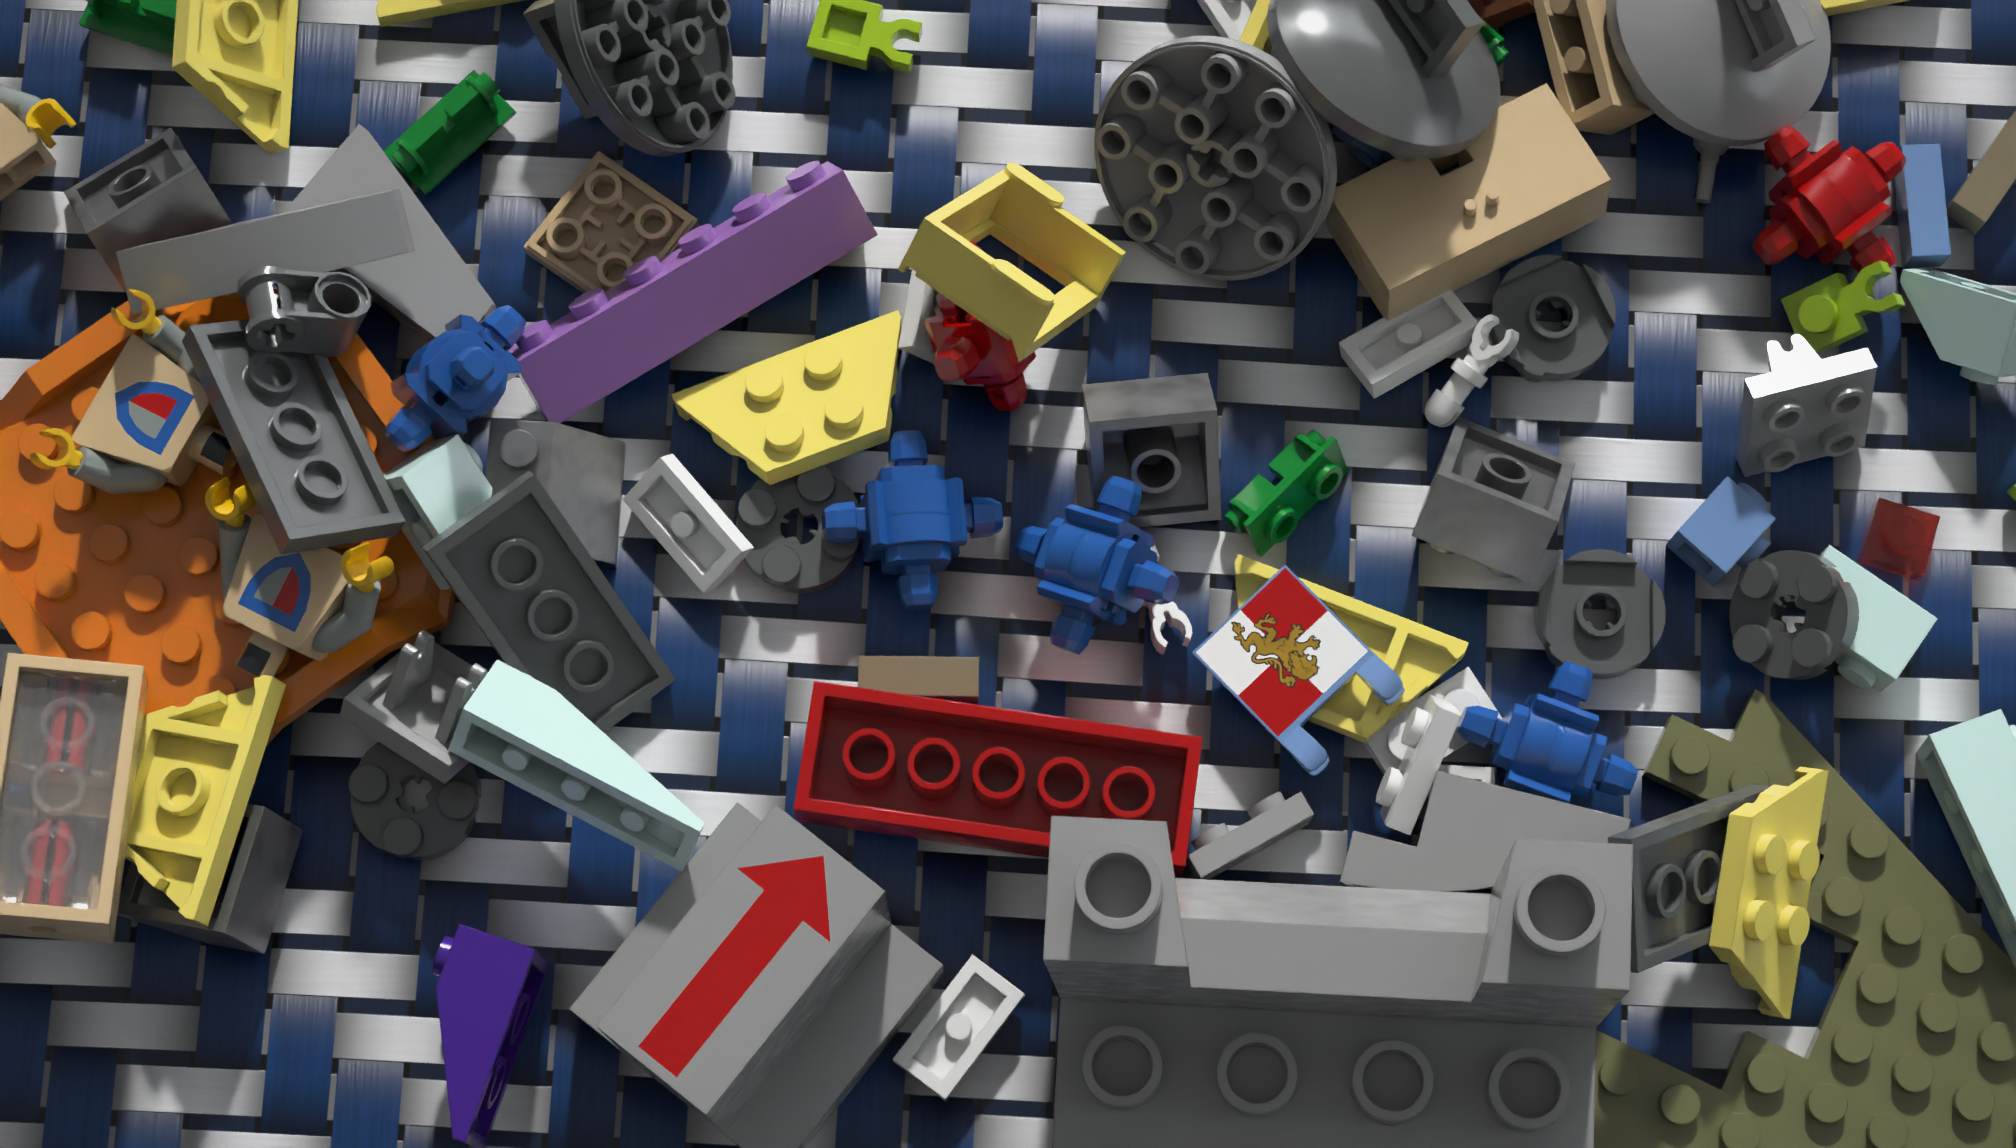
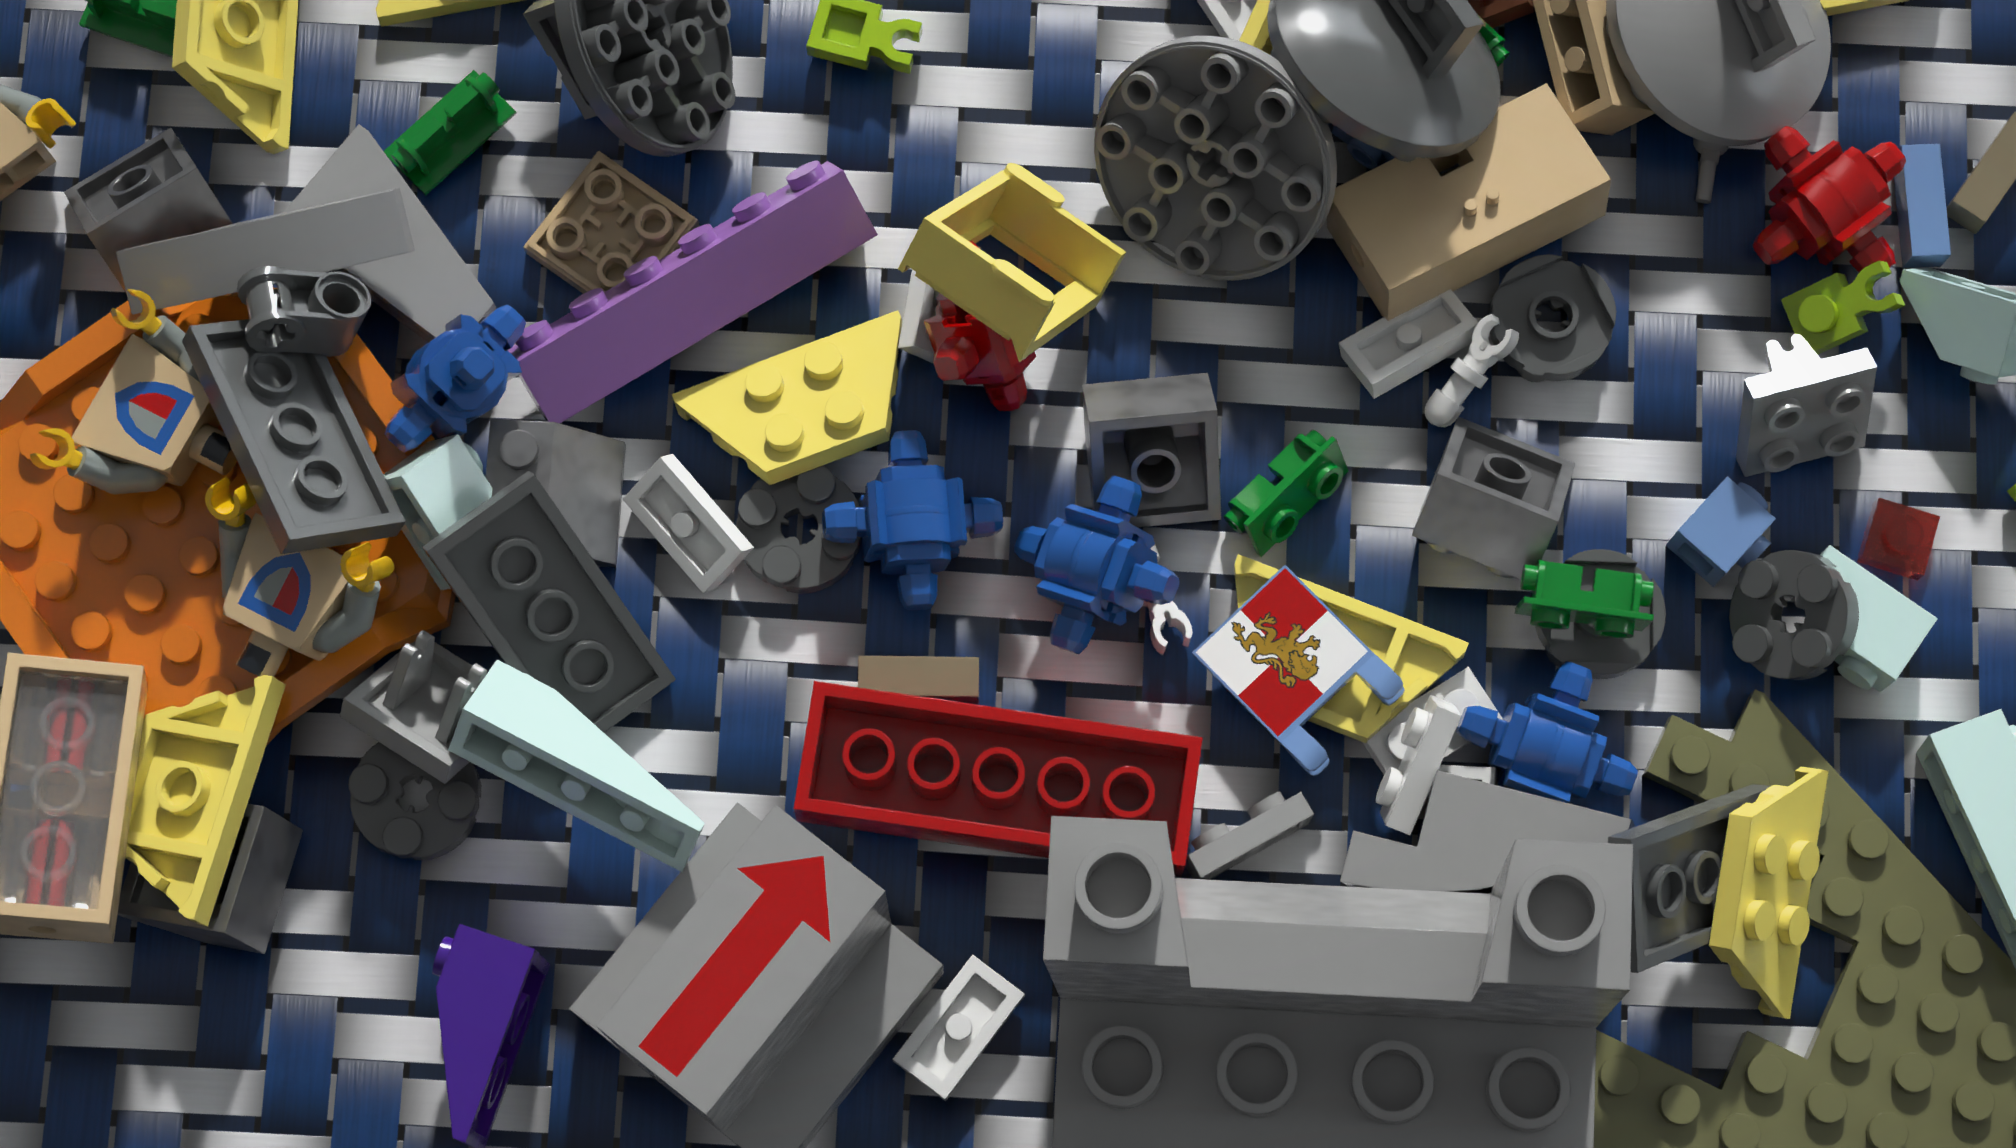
(1559, 599): none -> green hinge

